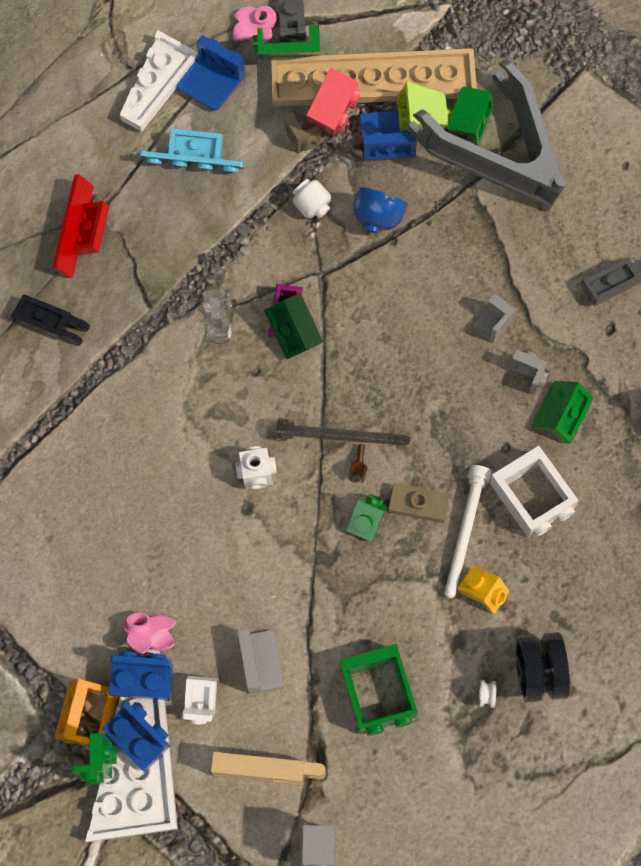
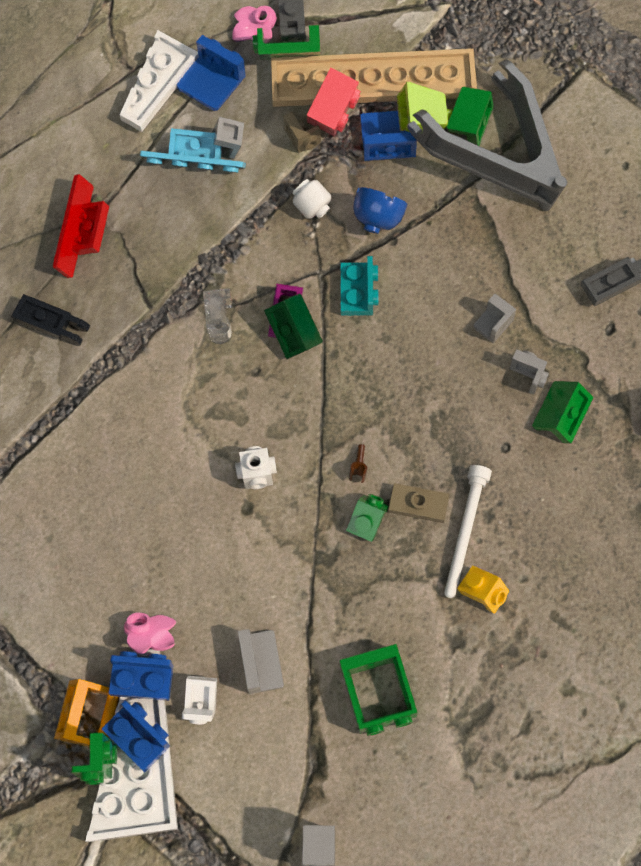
(229, 135): none -> light grey panel
(265, 769): tan hinge -> none
(286, 430): clear smoke piece -> none
(357, 288): none -> teal bracket
(487, 693): white bush -> none
(518, 468): white window -> none
(542, 667): black wheel -> none

